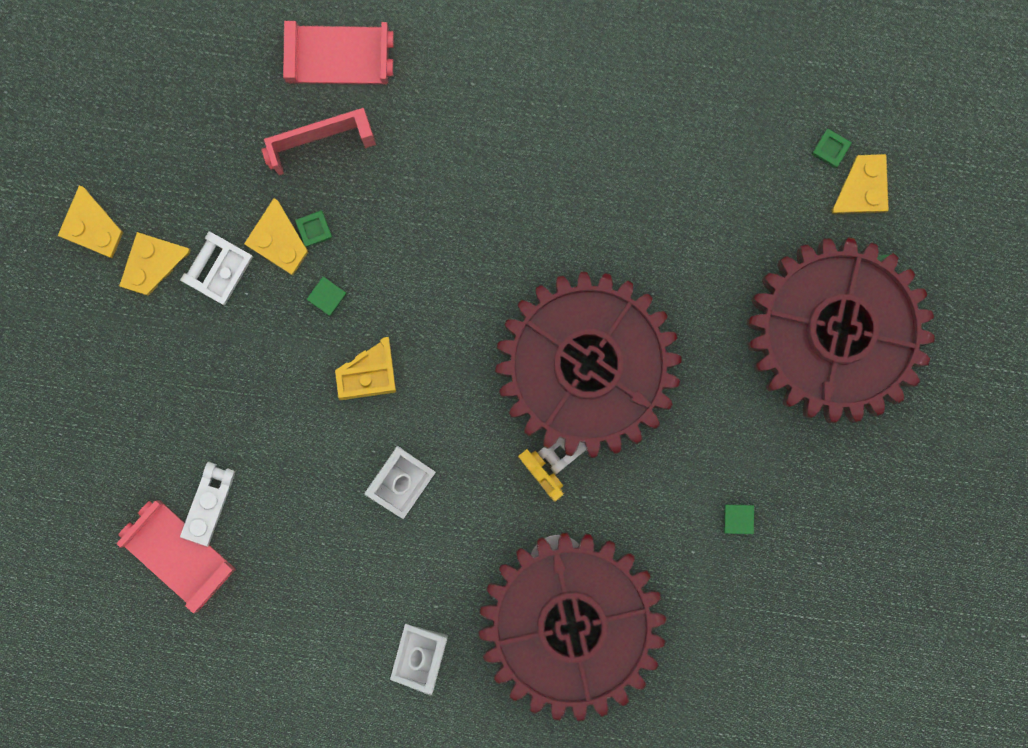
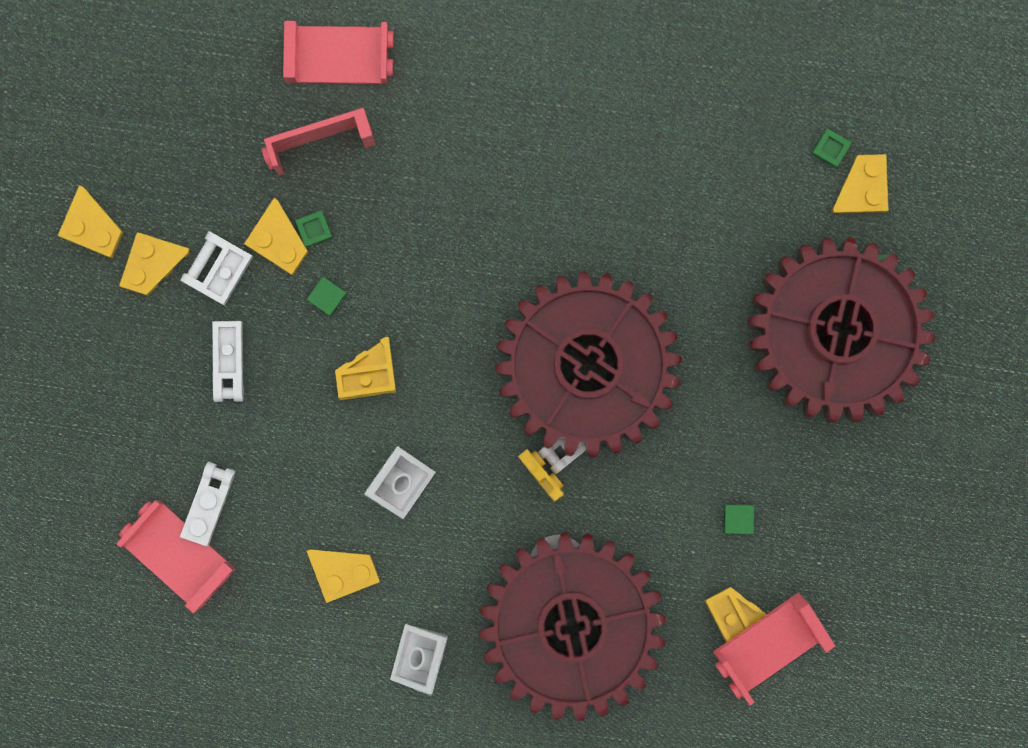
(228, 360): none -> white plate
(342, 572): none -> yellow wing
(732, 612): none -> yellow wing
(770, 645): none -> coral panel

